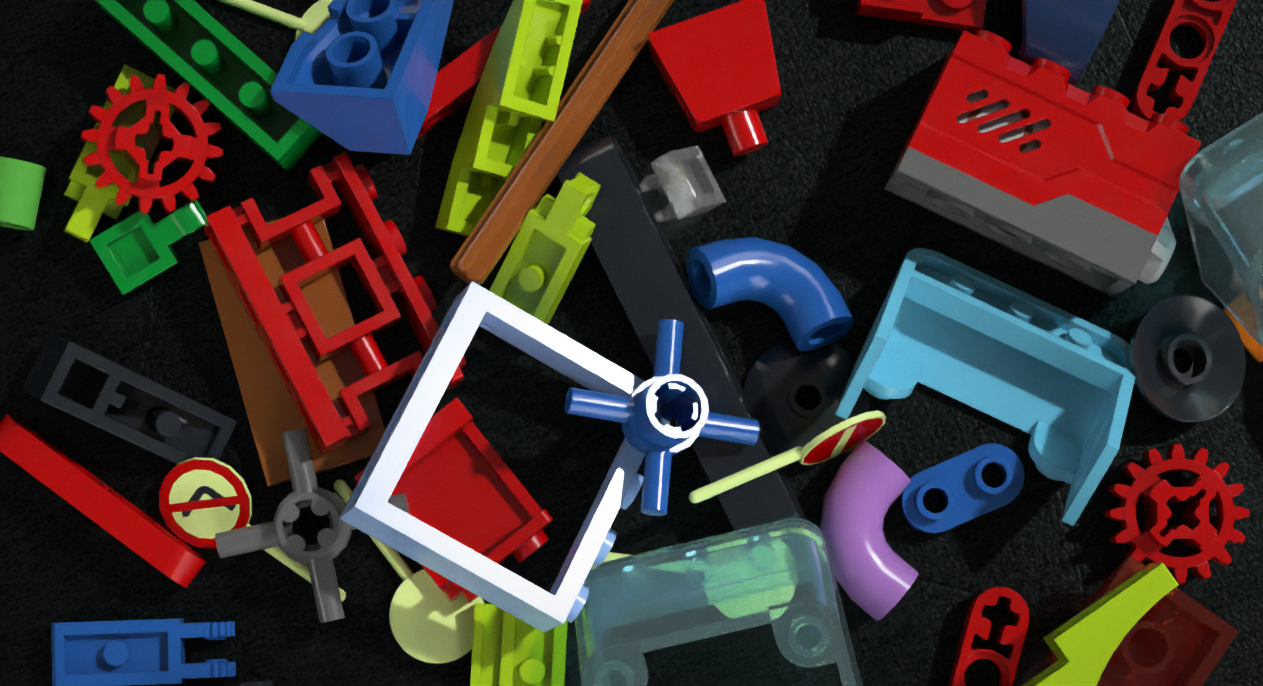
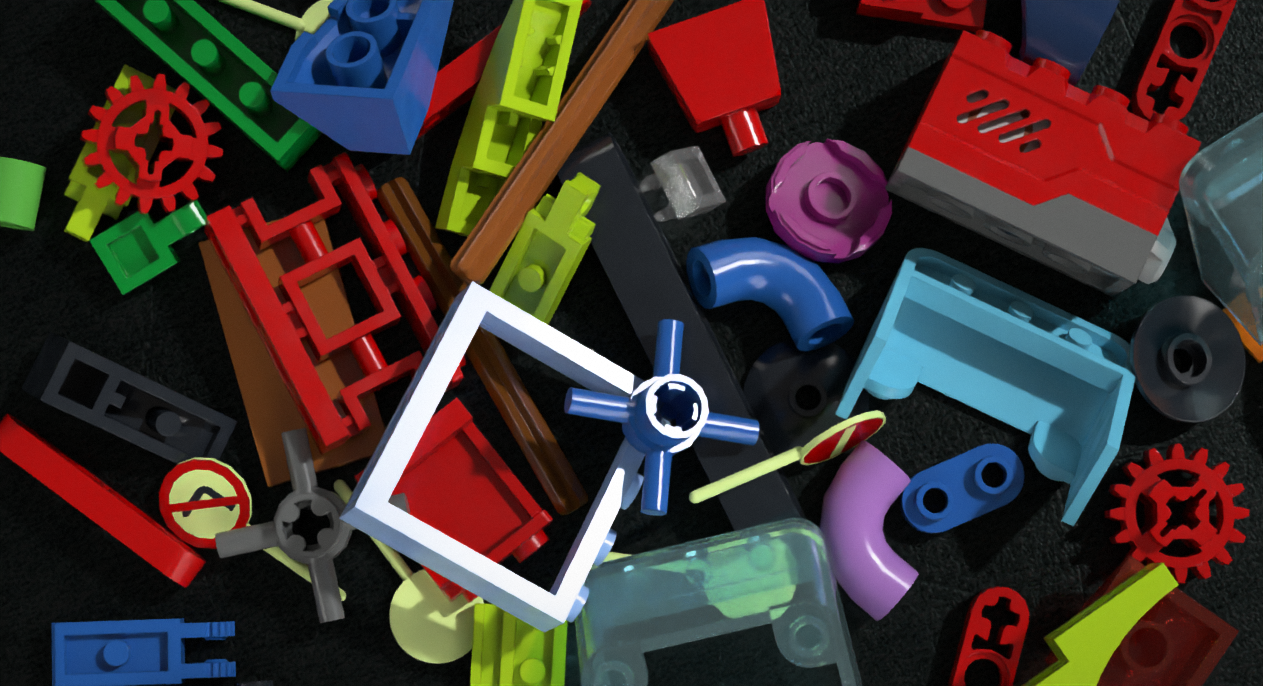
(485, 351): none -> reddish brown axle
(828, 201): none -> magenta tile

